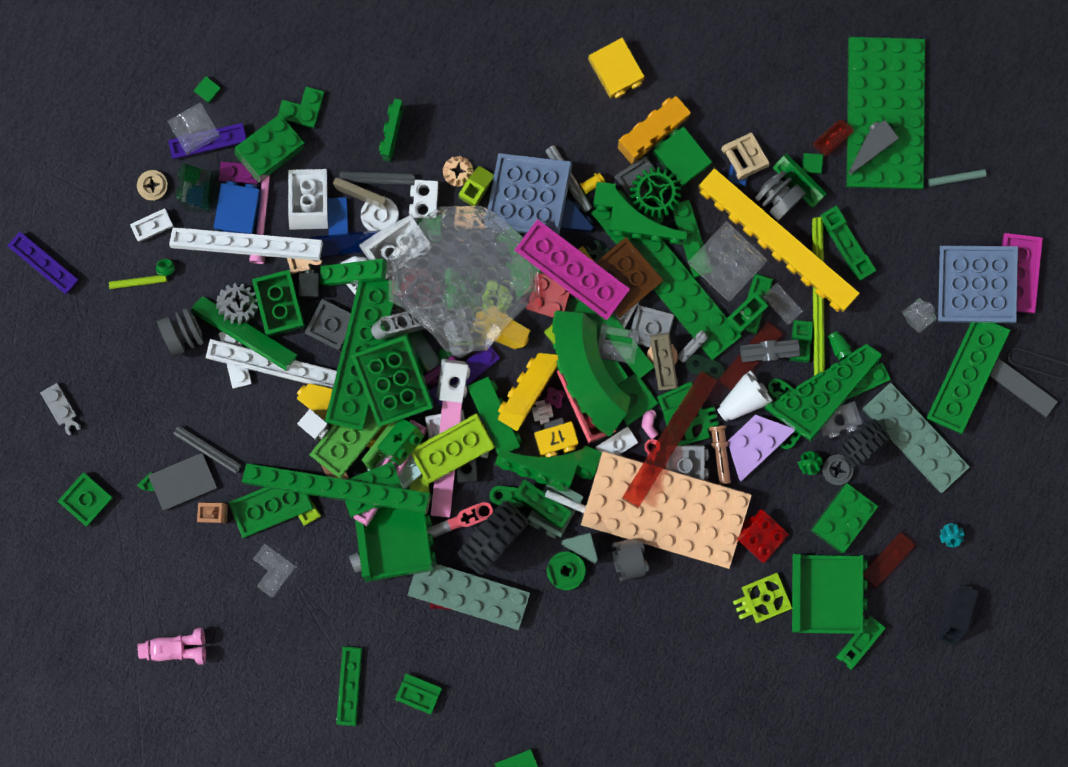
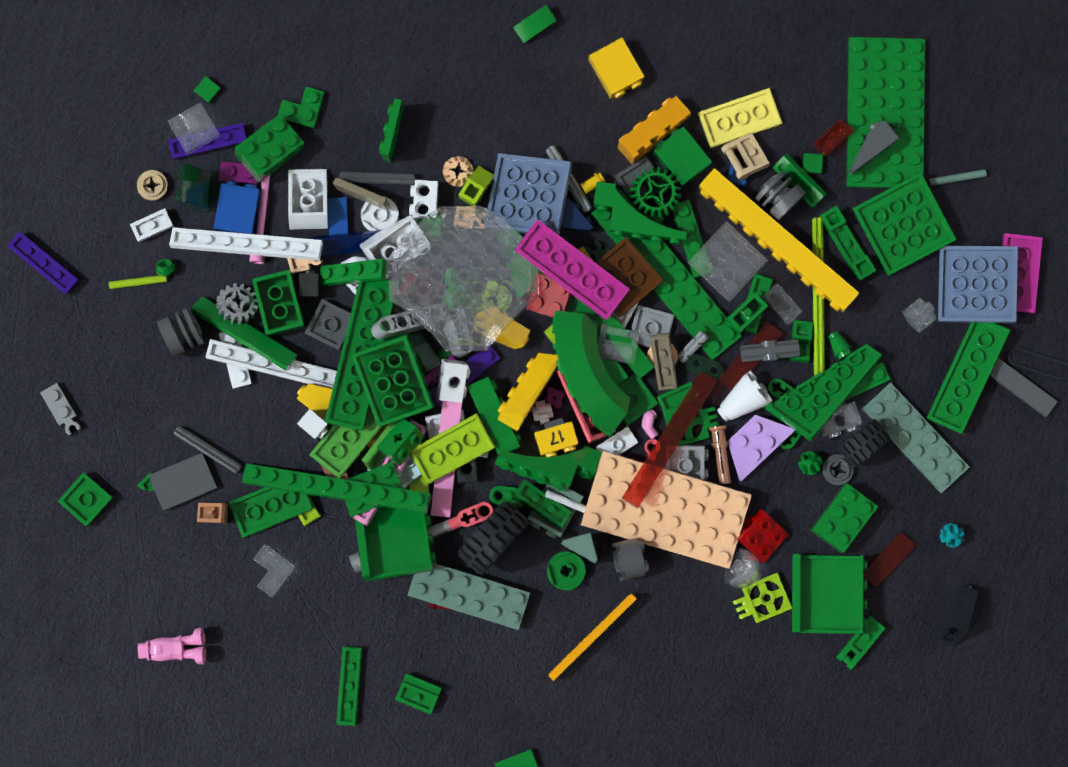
(535, 23): none -> green slope
(592, 636): none -> light orange tile
(739, 118): none -> light yellow tile
(744, 570): none -> clear cylinder
(904, 224): none -> green plate

